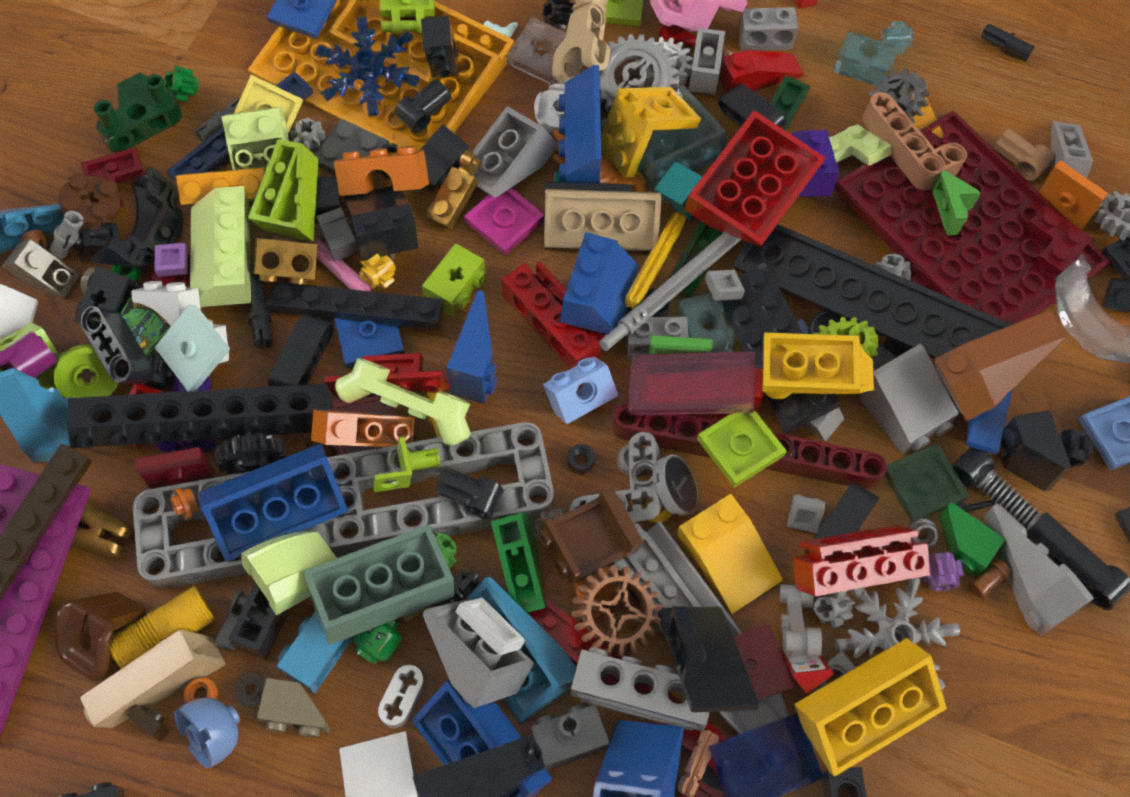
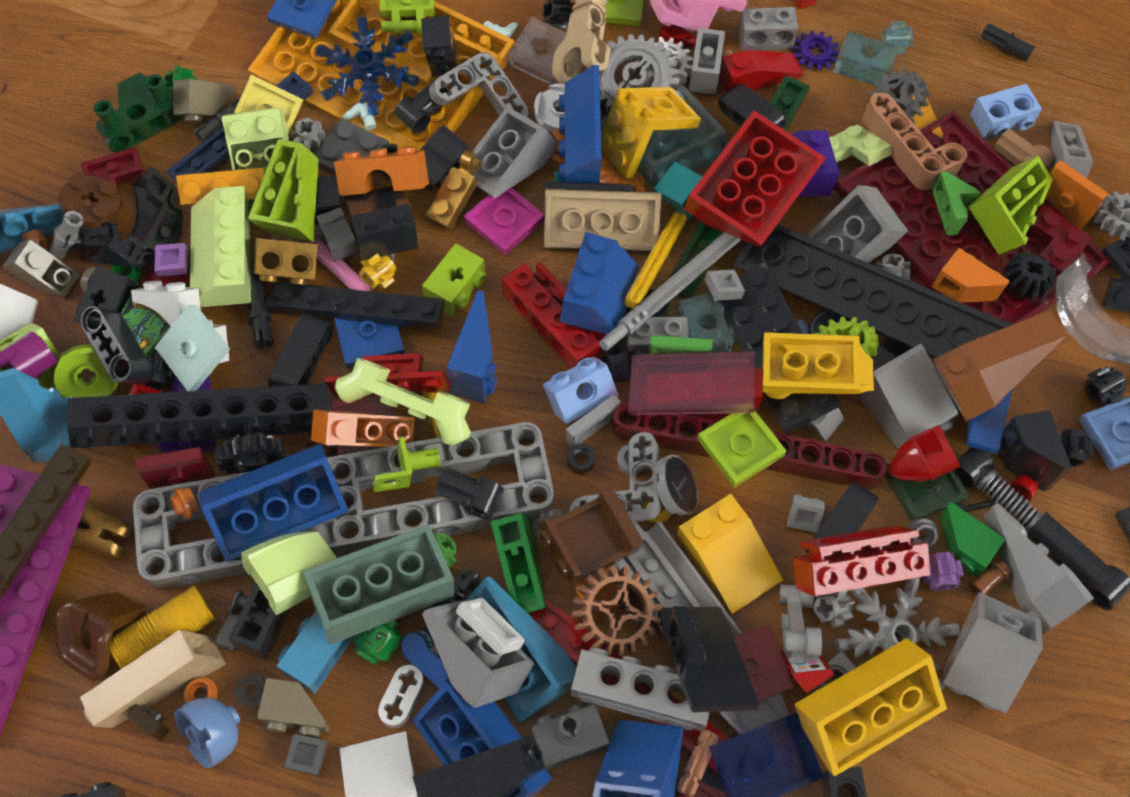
(199, 98): none -> dark tan slope
(306, 755): none -> dark grey plate
(361, 110): none -> light aqua animal
(422, 653): none -> blue leg
(479, 77): none -> light grey beam
(592, 422): none -> light grey tile
(619, 363): none -> black gear
(824, 46): none -> dark purple gear
(861, 225): none -> light grey slope
(924, 457): none -> red helmet
(969, 279): none -> orange slope
(993, 653): none -> light grey slope
(1005, 110): none -> light blue brick
(1010, 204): none -> lime wedge
(1029, 275): none -> black gear
(1030, 486): none -> red hinge
(1105, 385): none -> black gear

